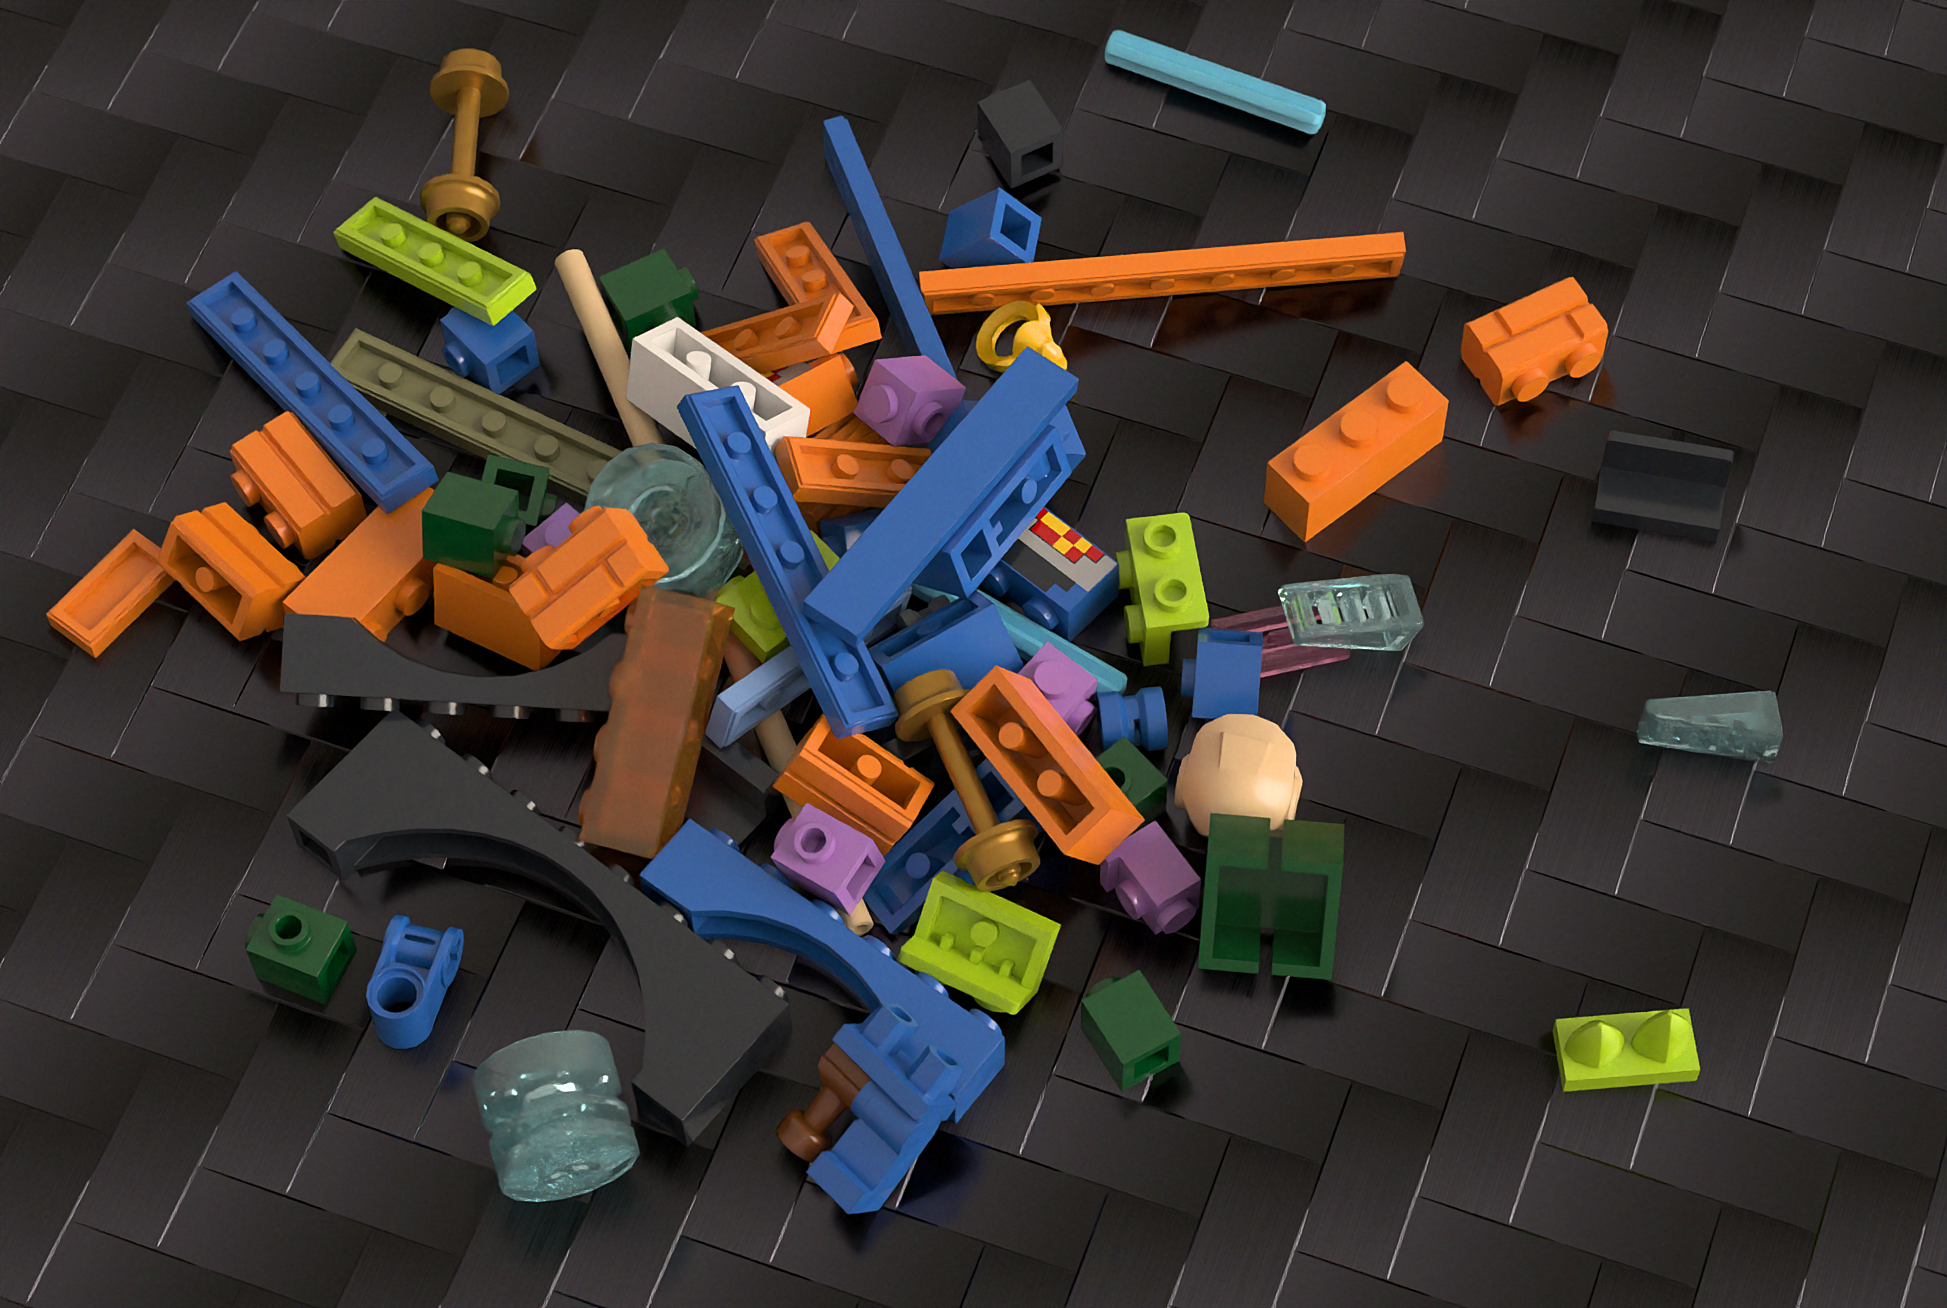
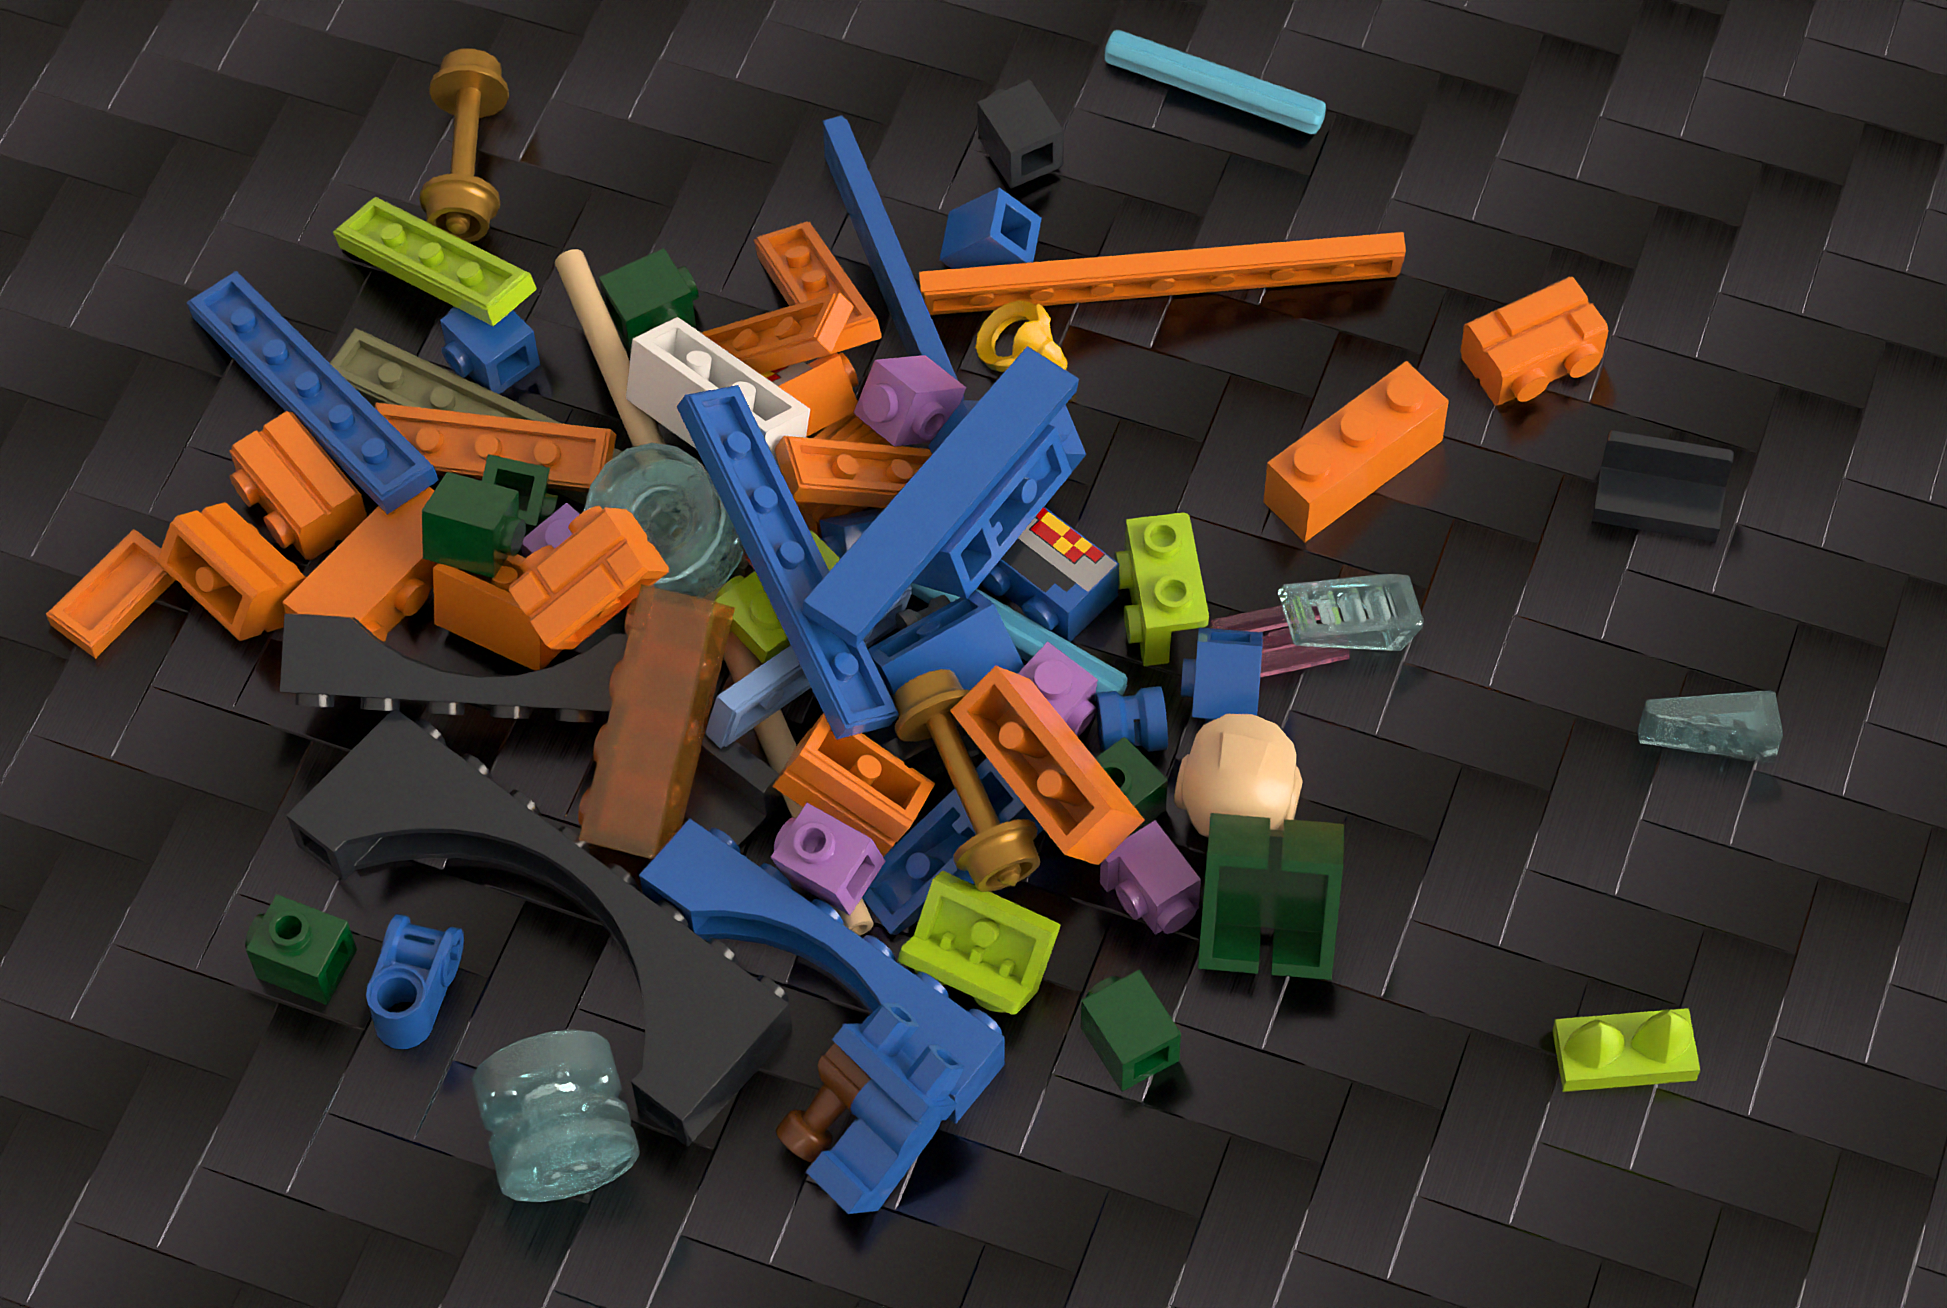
(463, 440): none -> orange tile

